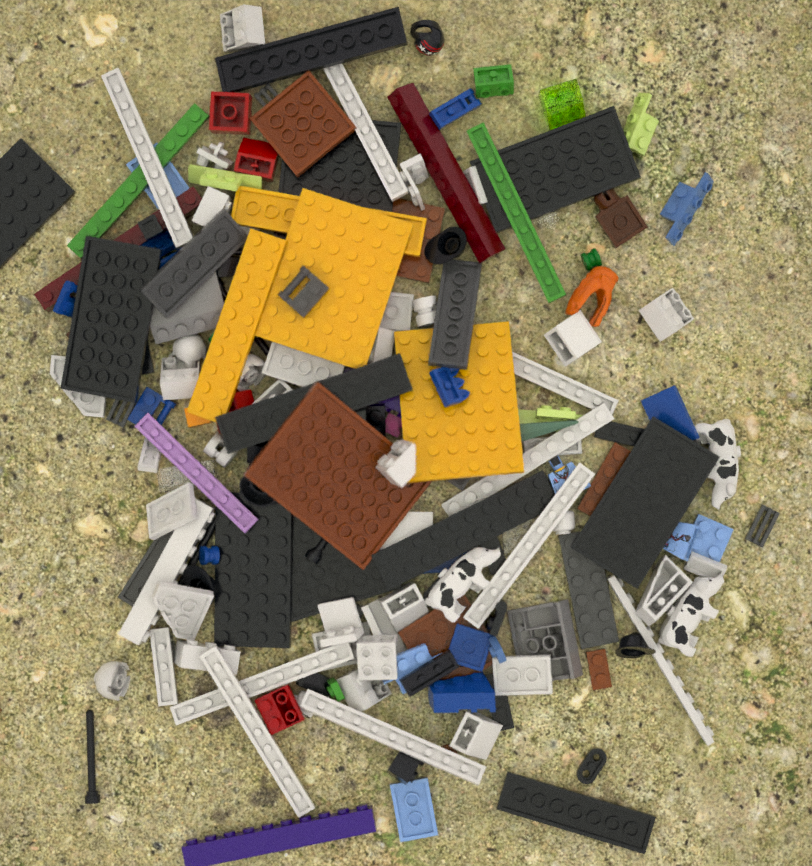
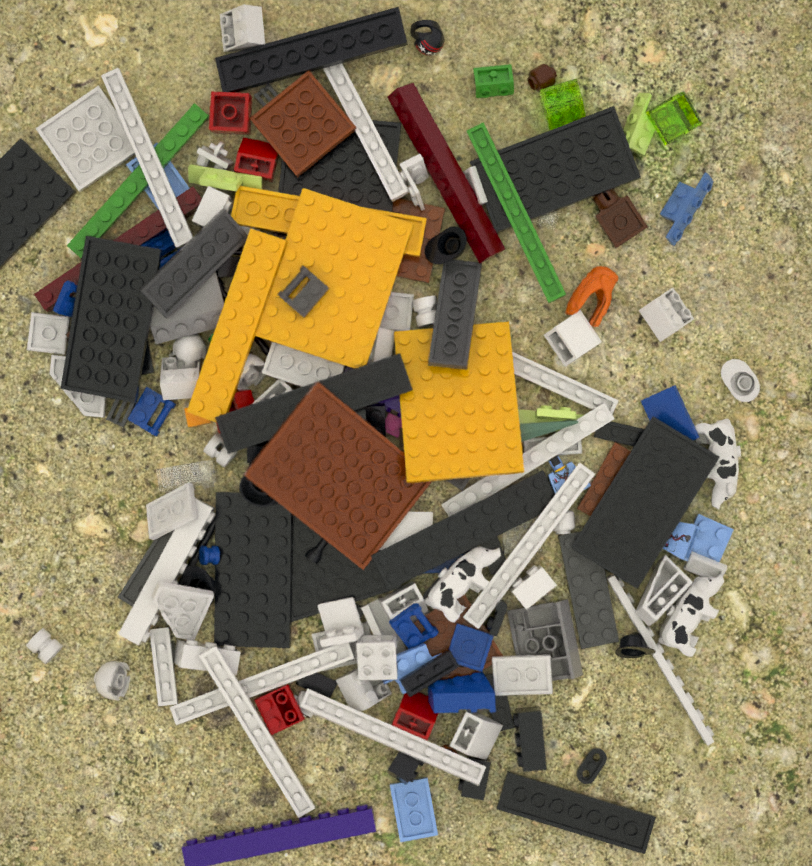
(44, 646): none -> white wheel
(48, 333): none -> white tile
(87, 138): none -> white plate
(92, 795): black piece -> none
(149, 457): white plate -> none
(150, 227): black plate -> none
(196, 473): lavender tile -> none
(334, 689): bright green plate -> none
(399, 463): white slope -> none
(407, 629): none -> blue plate
(415, 716): none -> red slope
(448, 386): blue plate -> none
(454, 109): blue plate -> none
(471, 790): none -> black brick
(496, 650): medium blue plate -> none
(530, 739): none -> black brick
(532, 586): none -> white brick
(542, 77): none -> reddish brown head
(591, 259): green wheel -> none
(598, 669): dark orange plate -> none
(674, 118): none -> clear neon green slope
(740, 380): none -> white piece
(769, 511): dark grey tile -> none

